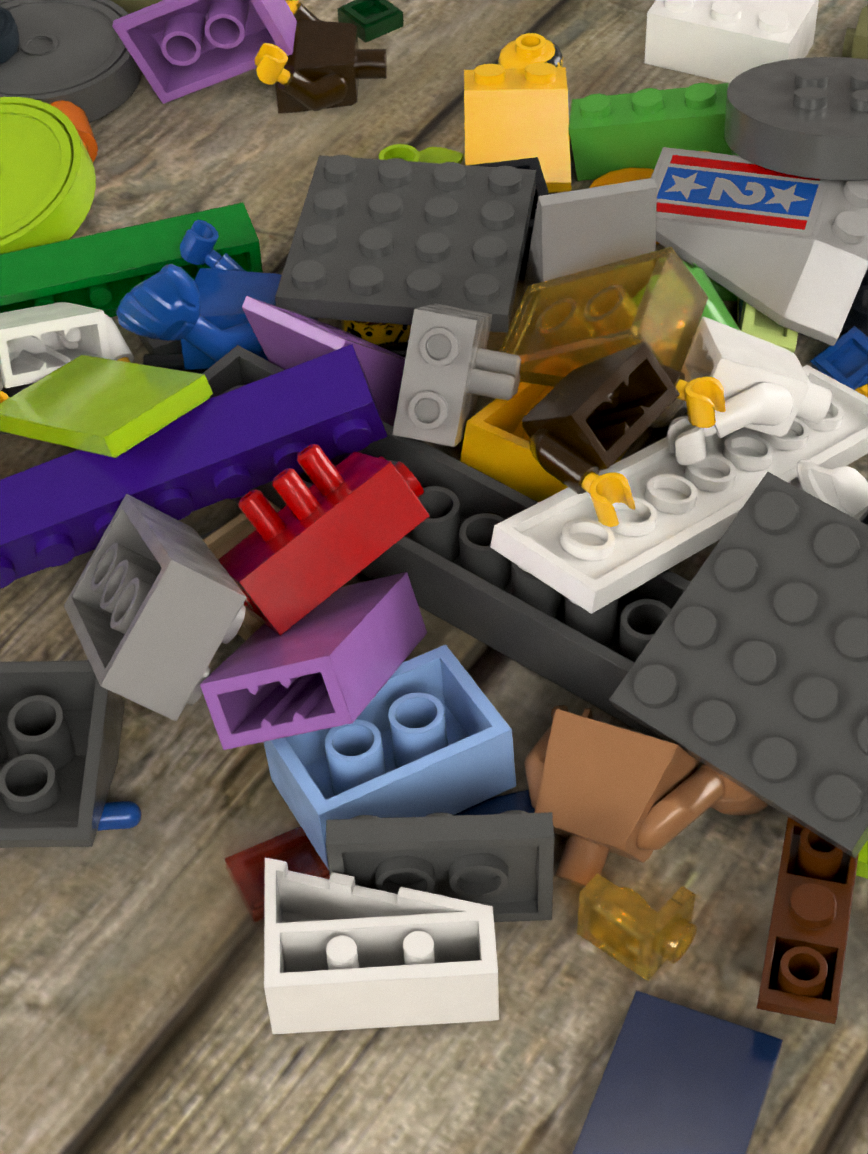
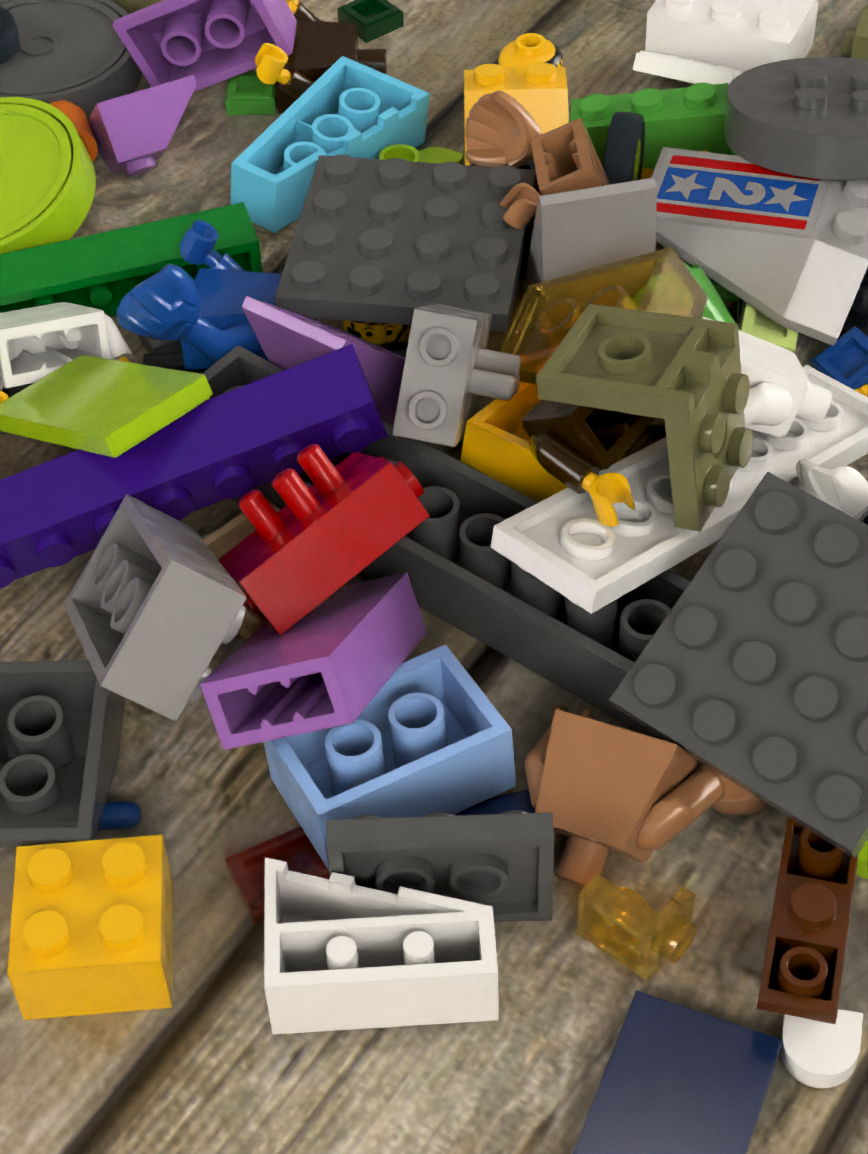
(92, 927): none -> yellow brick
(139, 125): none -> medium lavender slope
(250, 96): none -> bright green tile
(342, 113): none -> medium azure wedge
(507, 135): none -> medium nougat torso
(624, 148): none -> black bush
(672, 372): none -> olive bracket
(683, 68): none -> white tile
(821, 1051): none -> white tile

